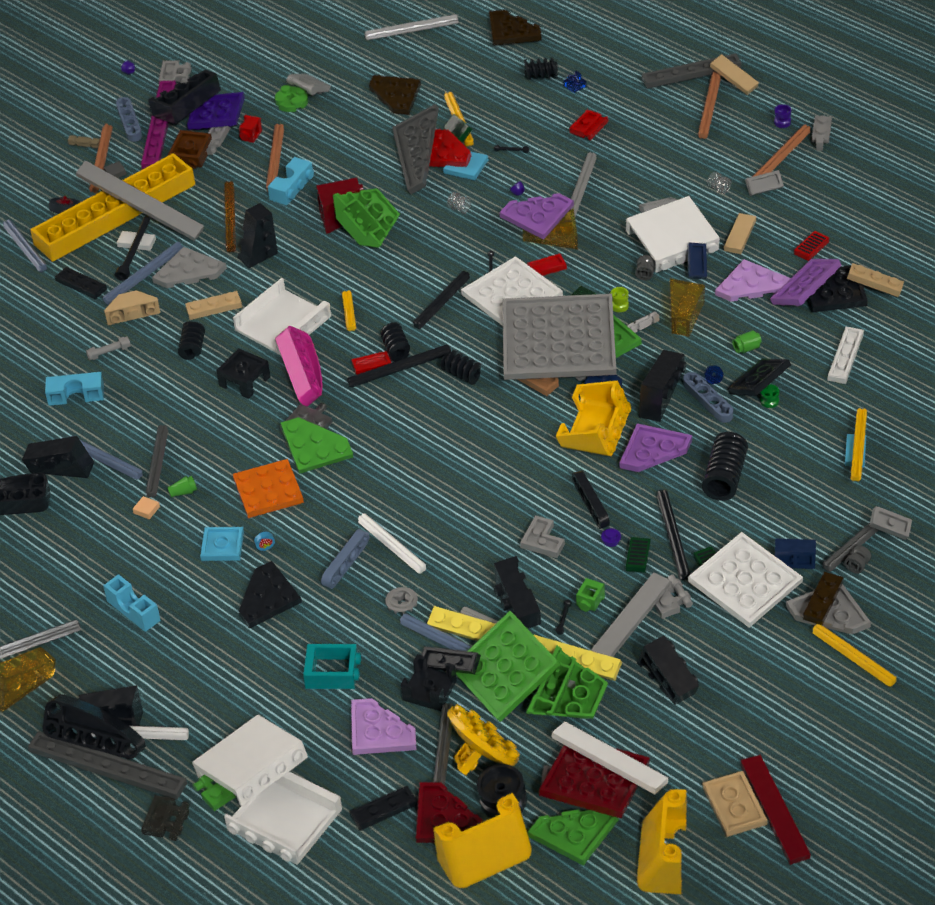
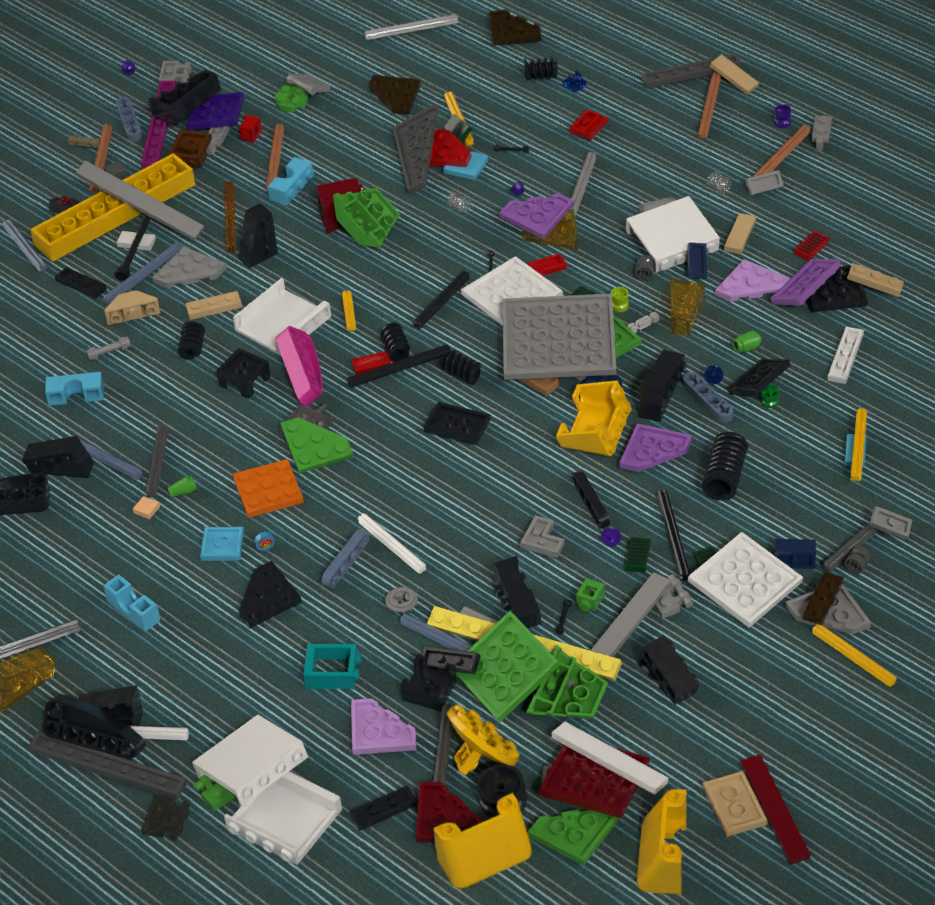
(457, 423): none -> black plate

